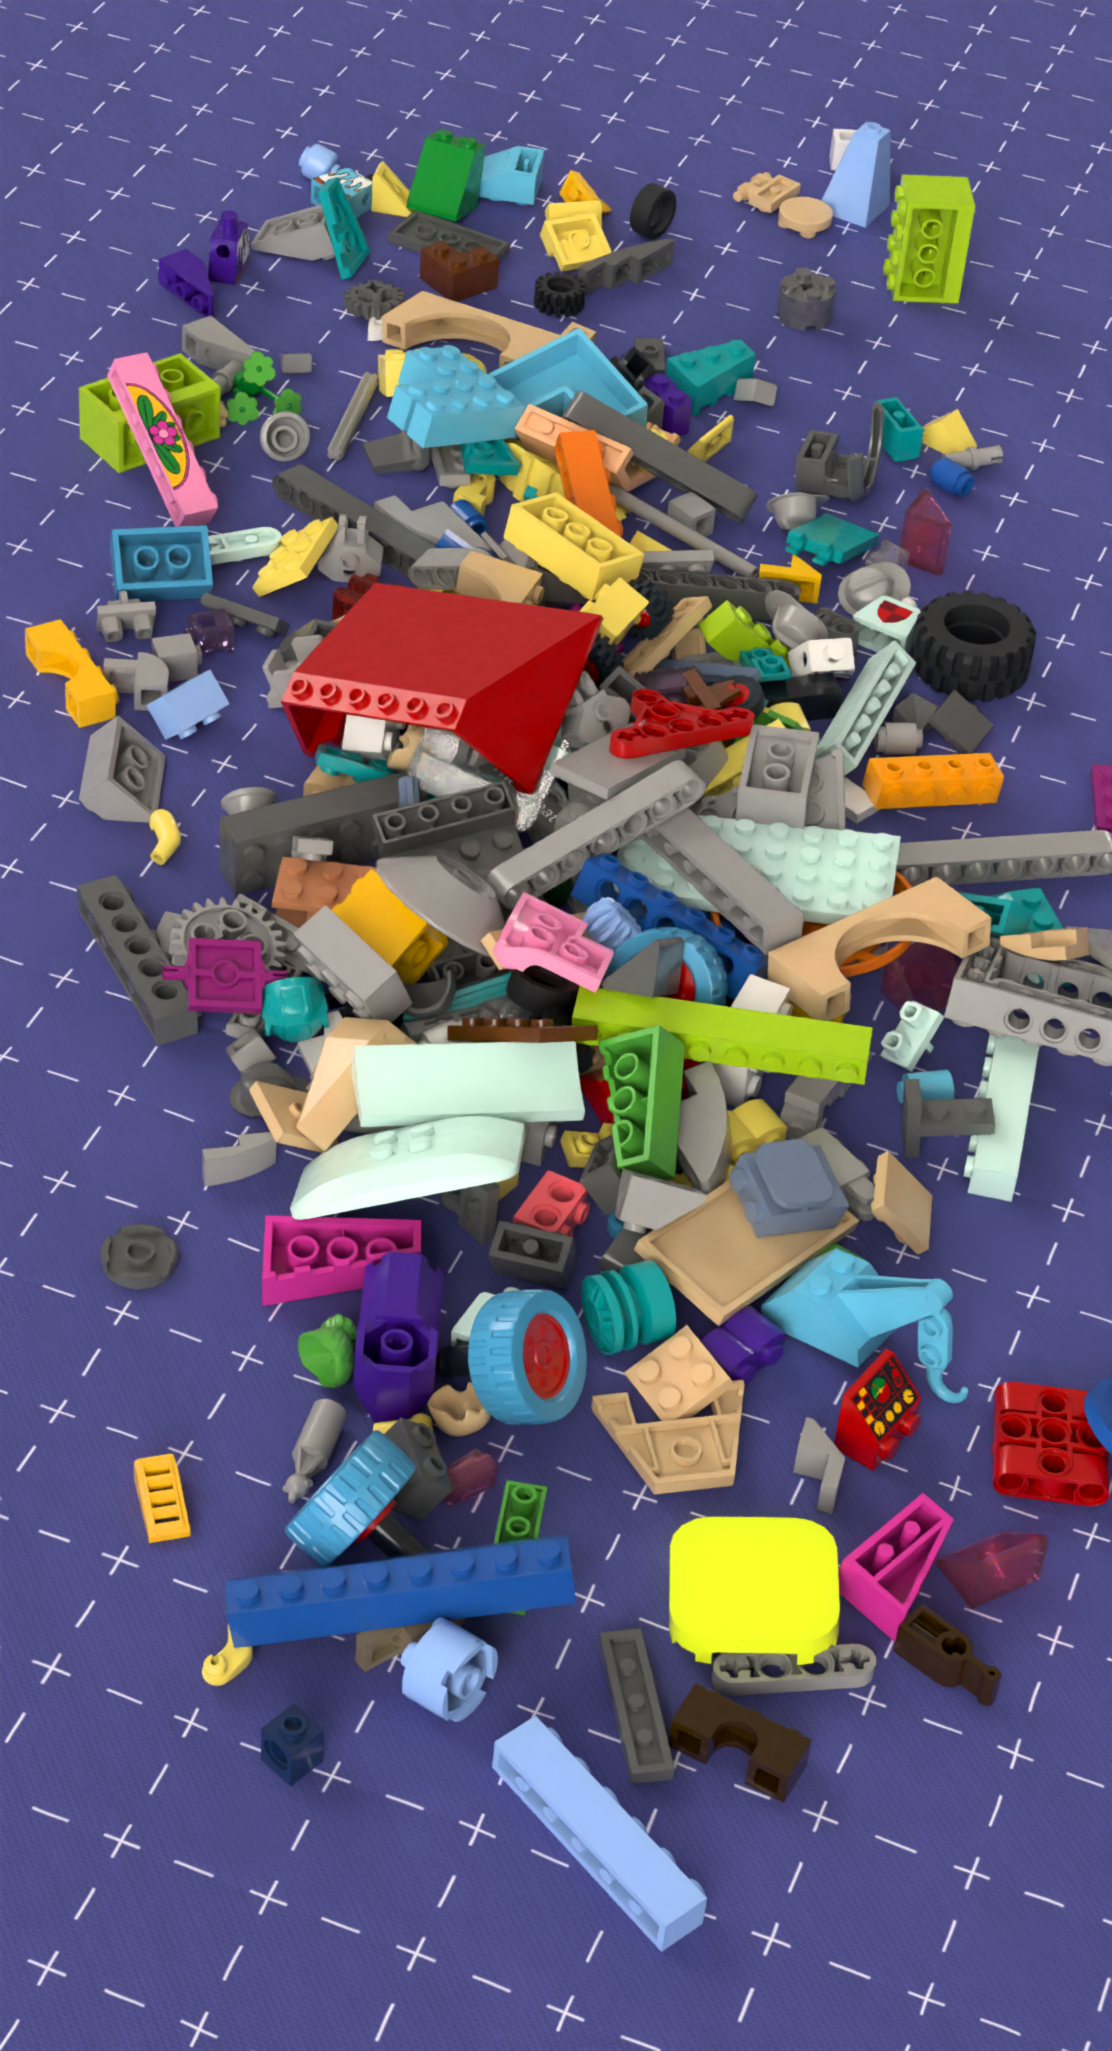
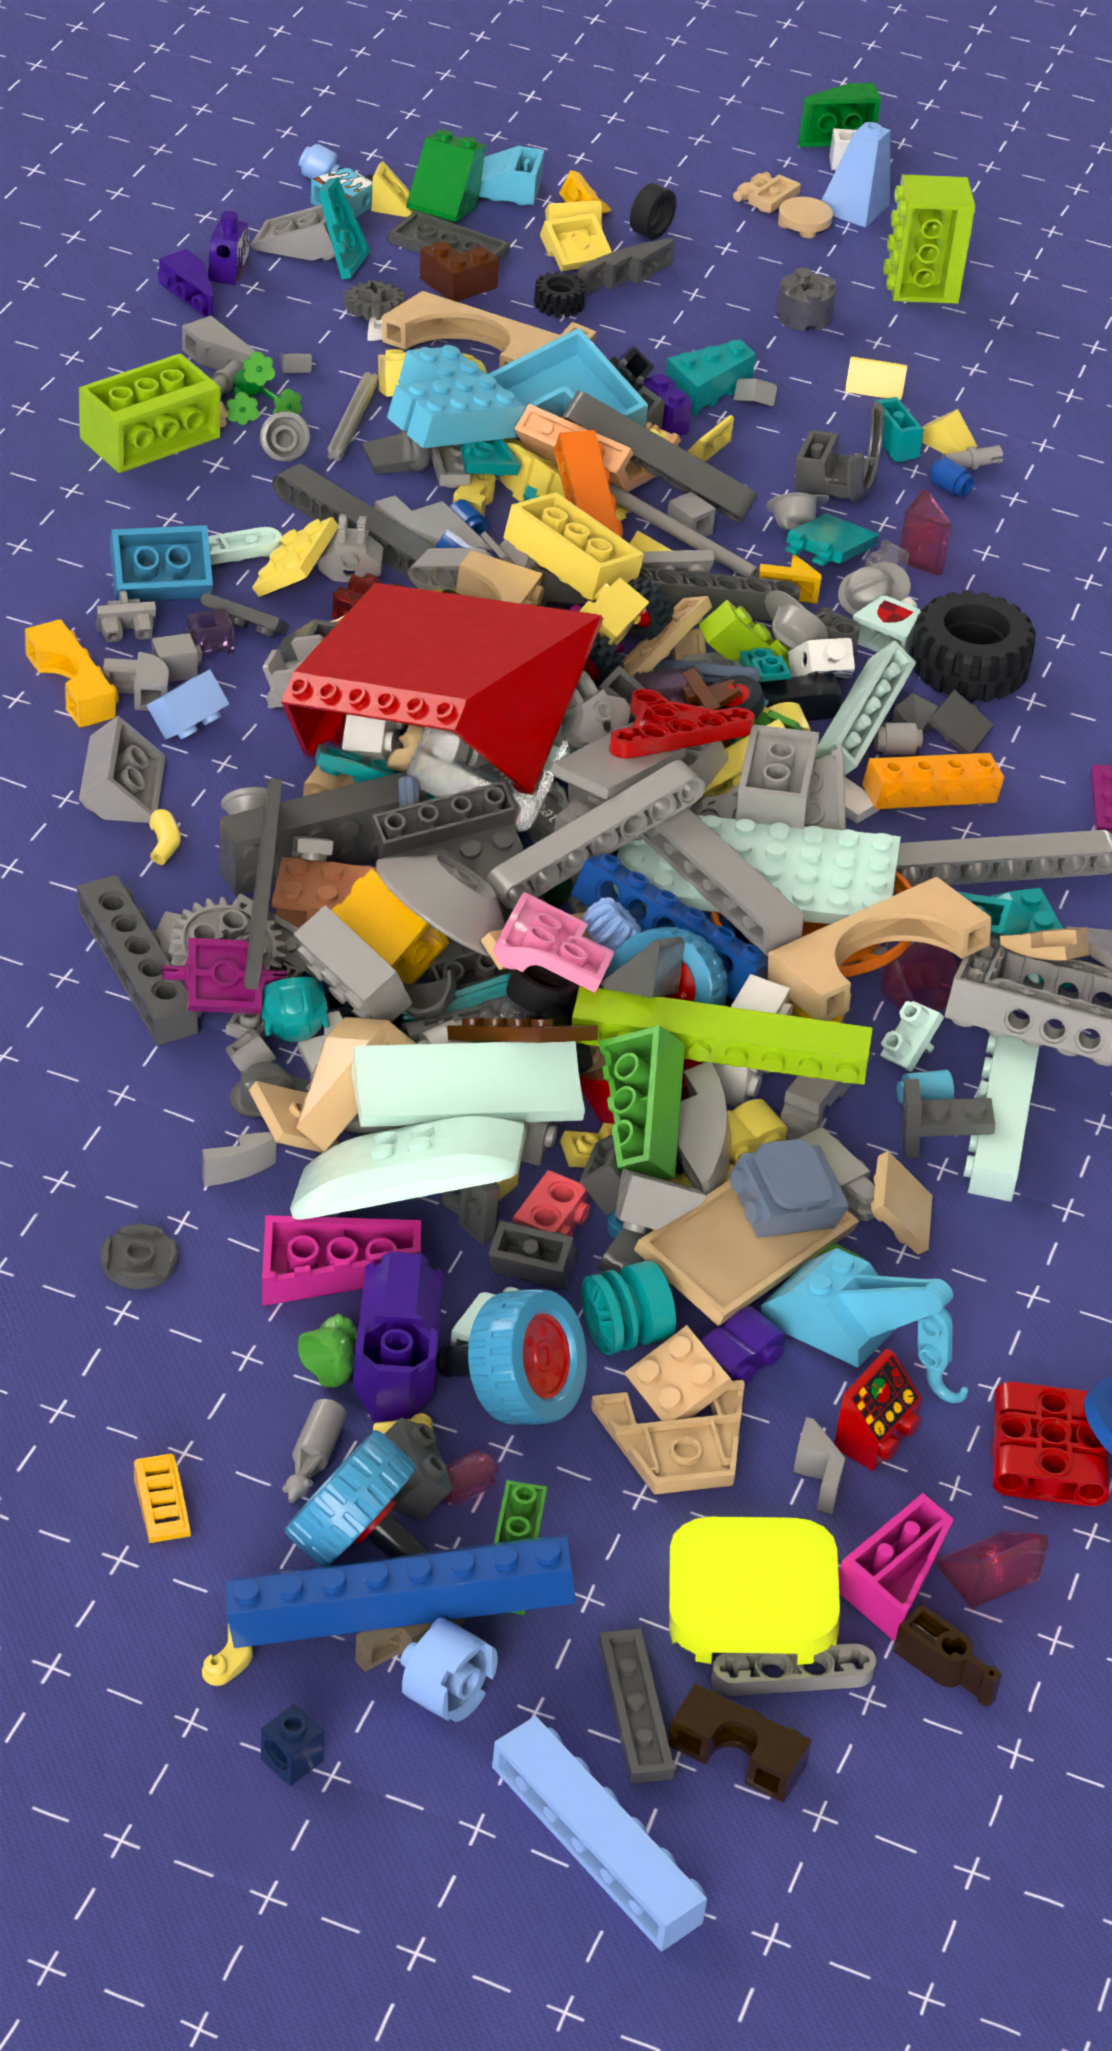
(162, 440): bright pink brick -> none
(262, 885): none -> dark grey tile
(457, 1411): tan hair -> none
(654, 351): dark grey plate -> none
(837, 108): none -> green slope
(876, 378): none -> light yellow slope

